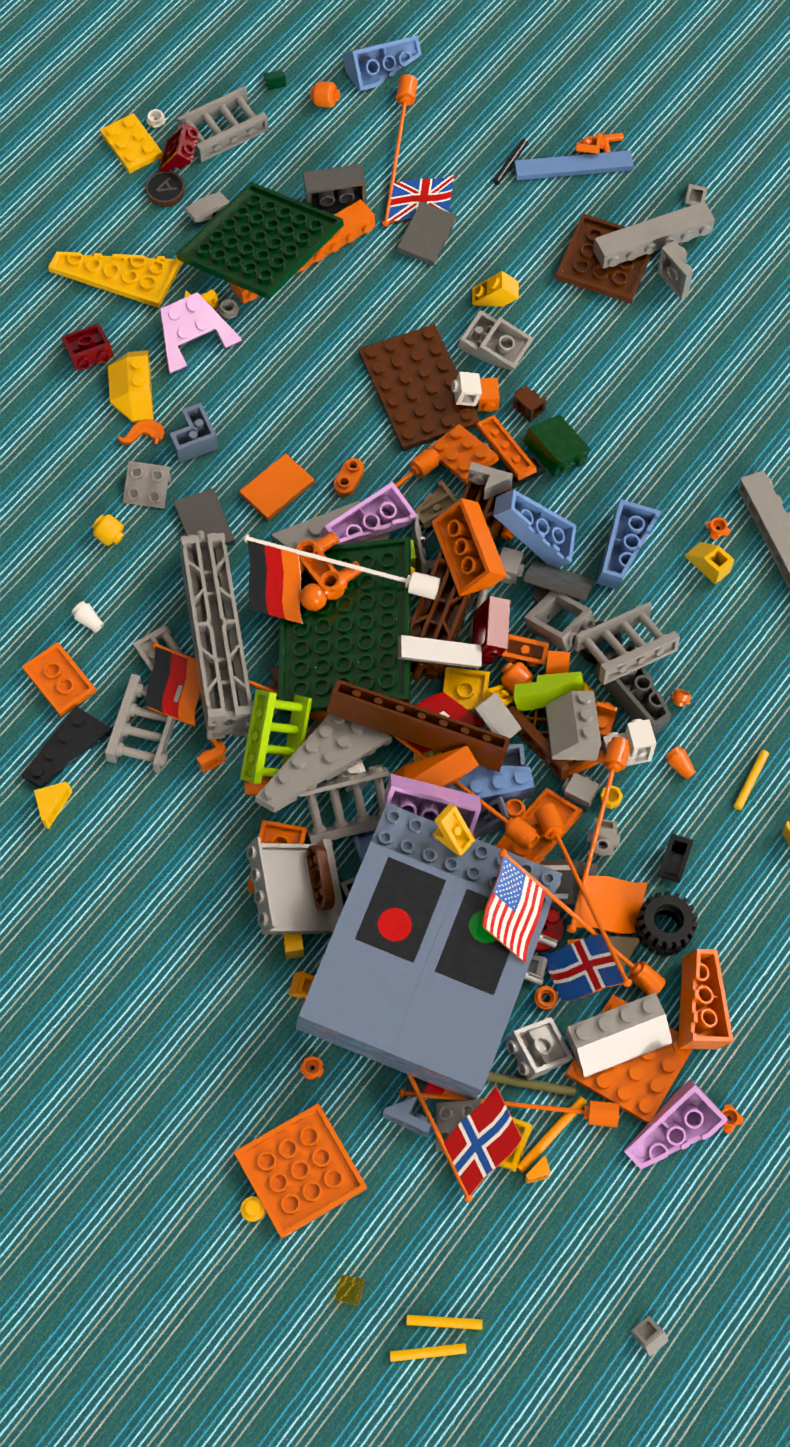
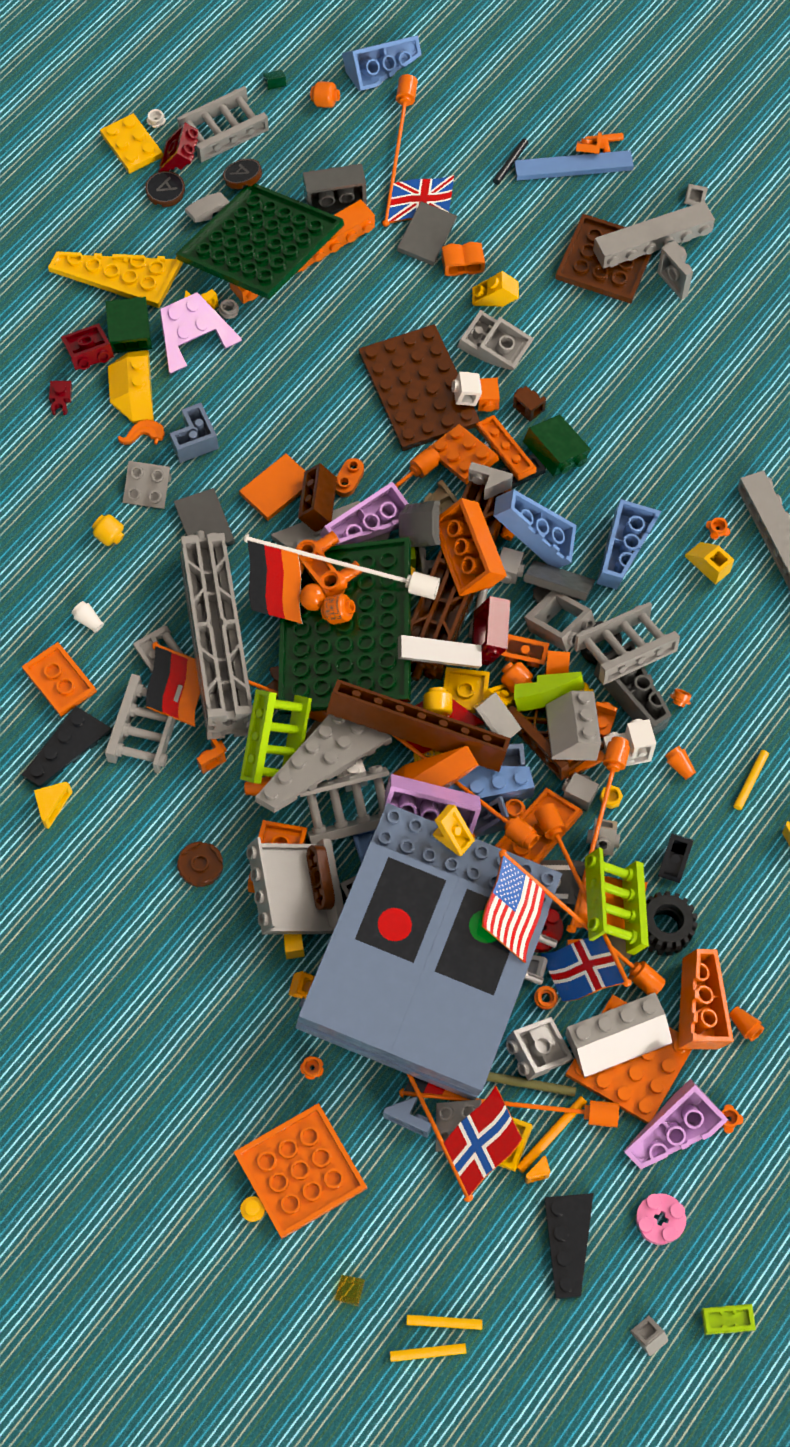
(59, 395): none -> dark red plate
(128, 325): none -> dark green brick
(200, 864): none -> reddish brown tile
(242, 173): none -> tile
(317, 497): none -> reddish brown brick
(337, 609): none -> orange head
(420, 523): none -> dark grey slope
(438, 701): none -> yellow head
(463, 259): none -> orange brick
(568, 1238): none -> black wing
(633, 899): none -> lime fence
(648, 1224): none -> bright pink plate
(728, 1319): none -> lime plate
(747, 1024): none -> orange cone

